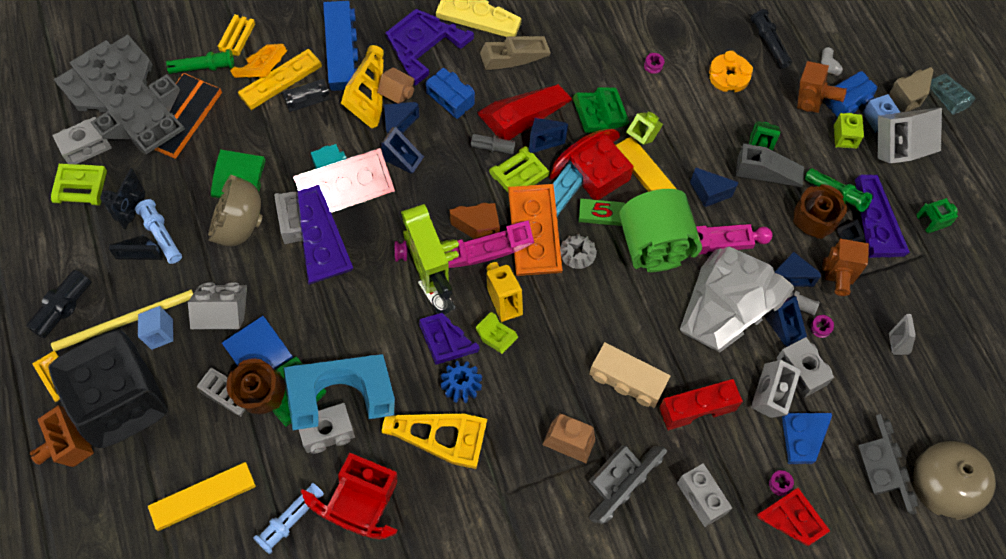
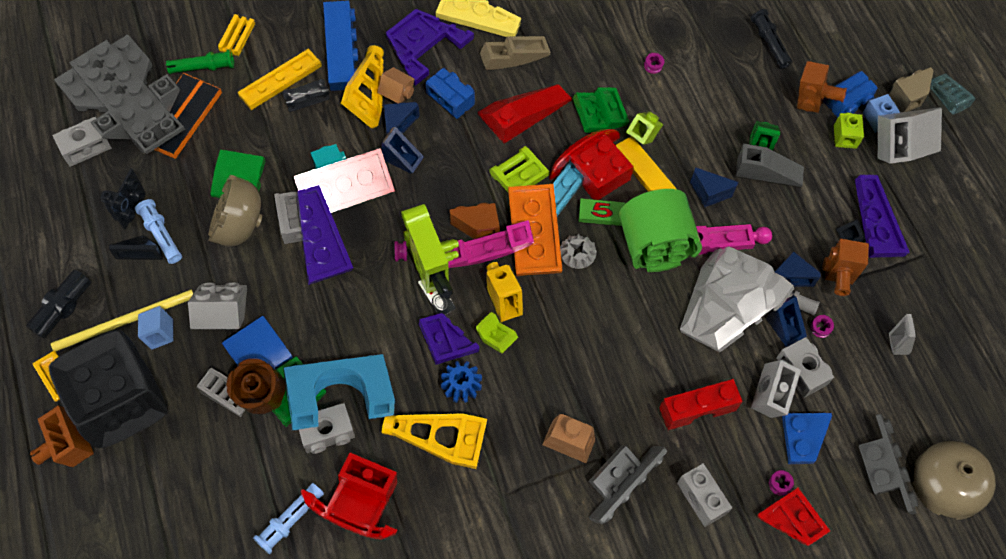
(78, 177): lime plate -> none
(201, 496): yellow tile -> none
(262, 62): light orange wing -> none
(493, 144): dark grey axle -> none
(547, 134): dark blue slope -> none
(629, 375): tan brick -> none
(734, 63): light orange plate -> none
(819, 211): reddish brown brick -> none
(827, 59): light grey arm -> none
(849, 191): green pin -> none
(941, 214): green window -> none

